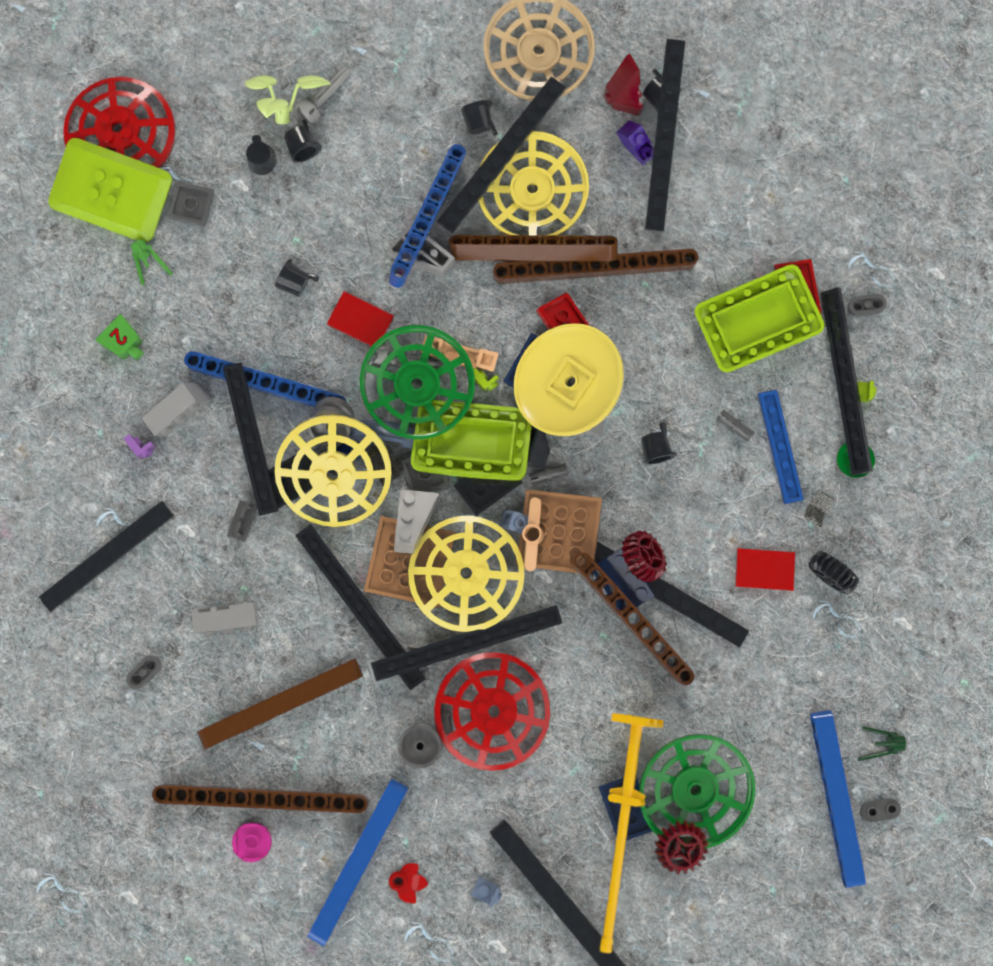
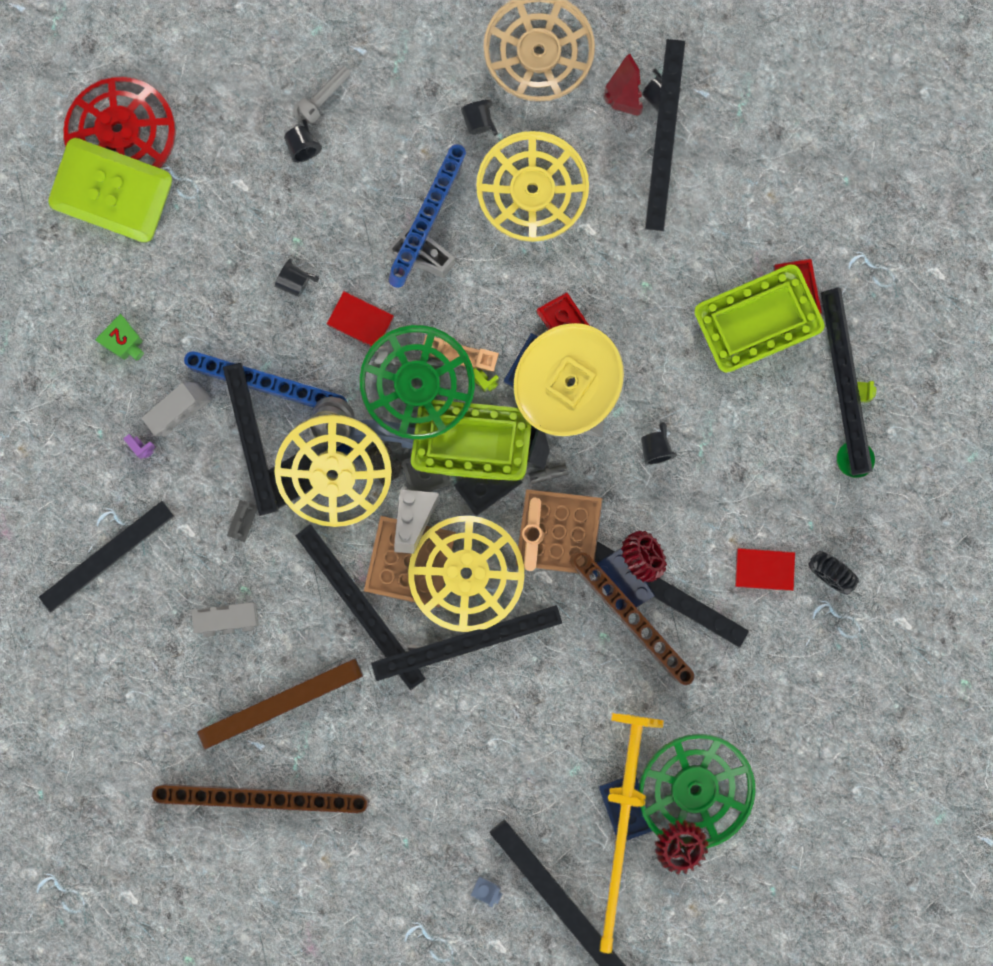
(141, 252): bright green plant -> none
(142, 669): dark grey plate -> none
(191, 204): dark grey plate -> none
(252, 842): dark pink tile -> none
(260, 156): black hat -> none
(279, 106): yellowish green plant -> none
(357, 862): blue beam -> none
(410, 883): red plate -> none
(416, 757): flat silver wheel -> none
(446, 718): dark grey pin -> none
(479, 711): red dish -> none
(501, 155): black plate -> none
(513, 521): sand blue bracket -> none
(534, 247): reddish brown beam -> none
(604, 270): reddish brown beam -> none
(636, 141): dark purple slope -> none
(735, 425): dark grey pin -> none
(780, 447): blue tile -> none
(818, 508): clear smoke bracket -> none
(837, 799): blue beam -> none
(866, 305): dark grey plate -> none
(881, 810): dark grey plate -> none
(894, 743): dark green plant -> none

